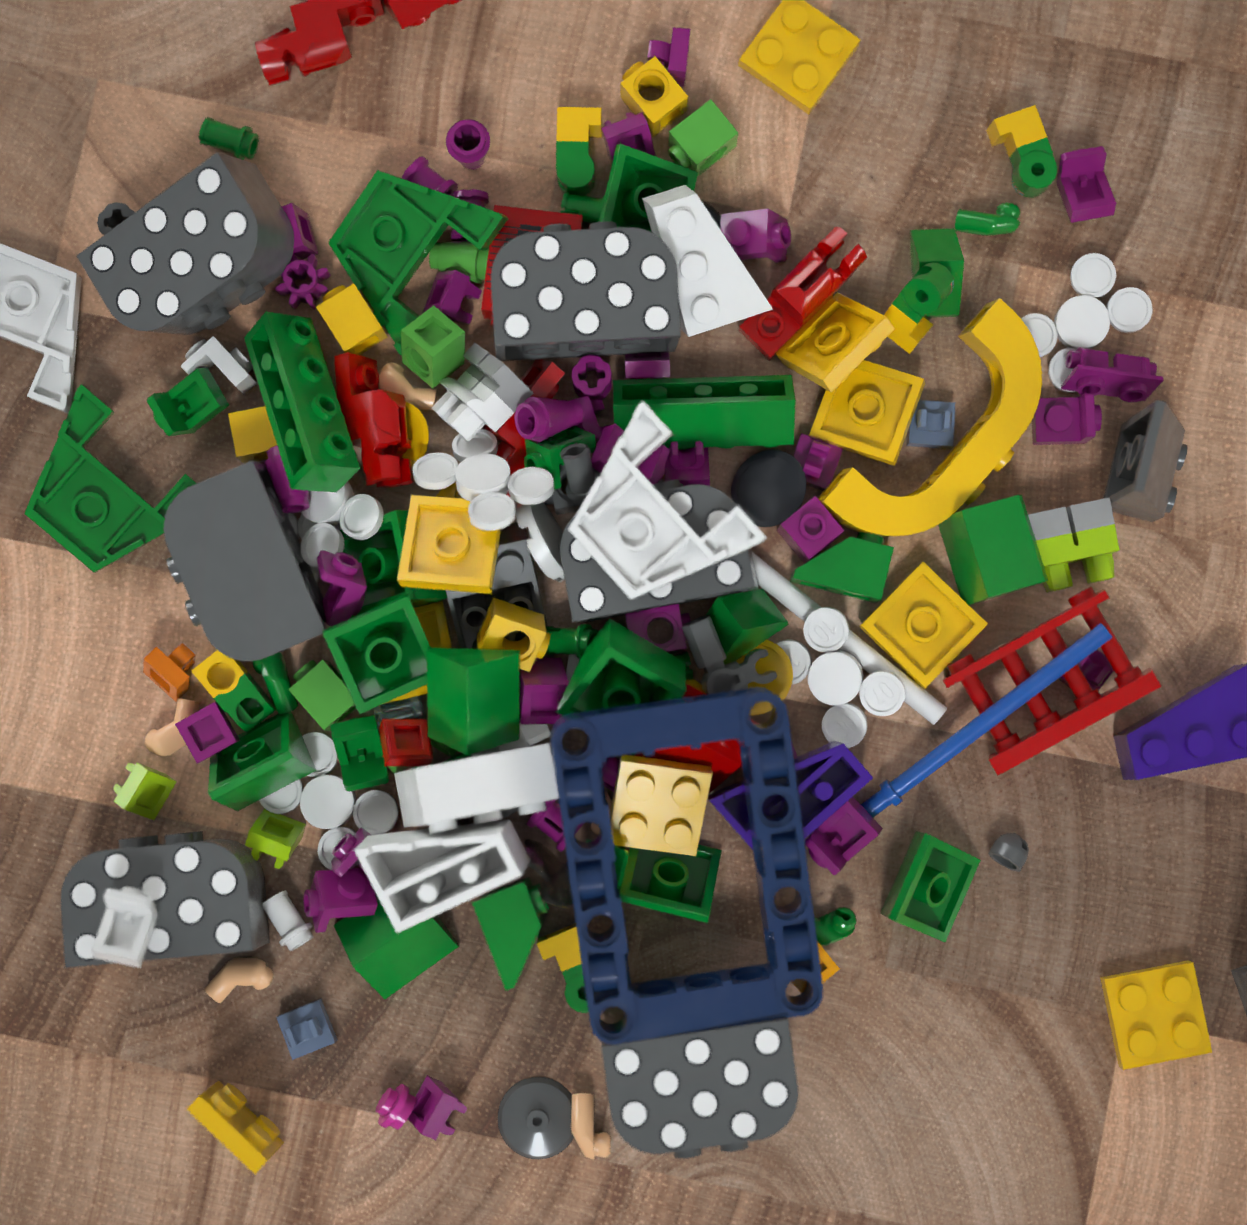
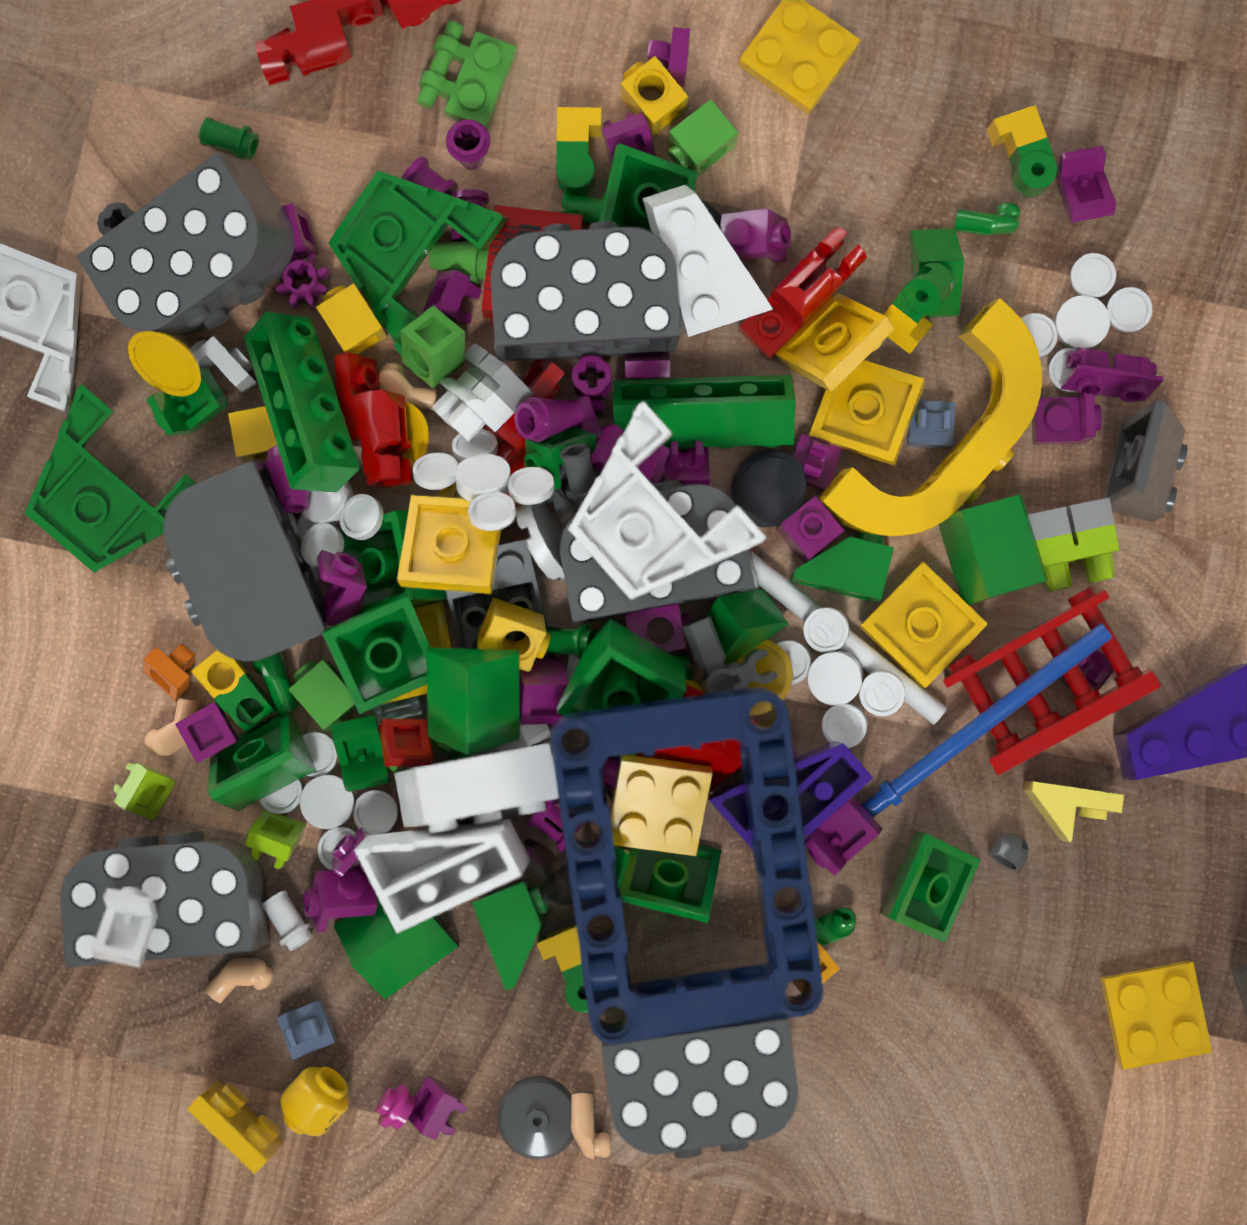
(165, 363): none -> yellow piece
(315, 1101): none -> yellow head
(479, 80): none -> bright green plate
(1059, 805): none -> light yellow slope

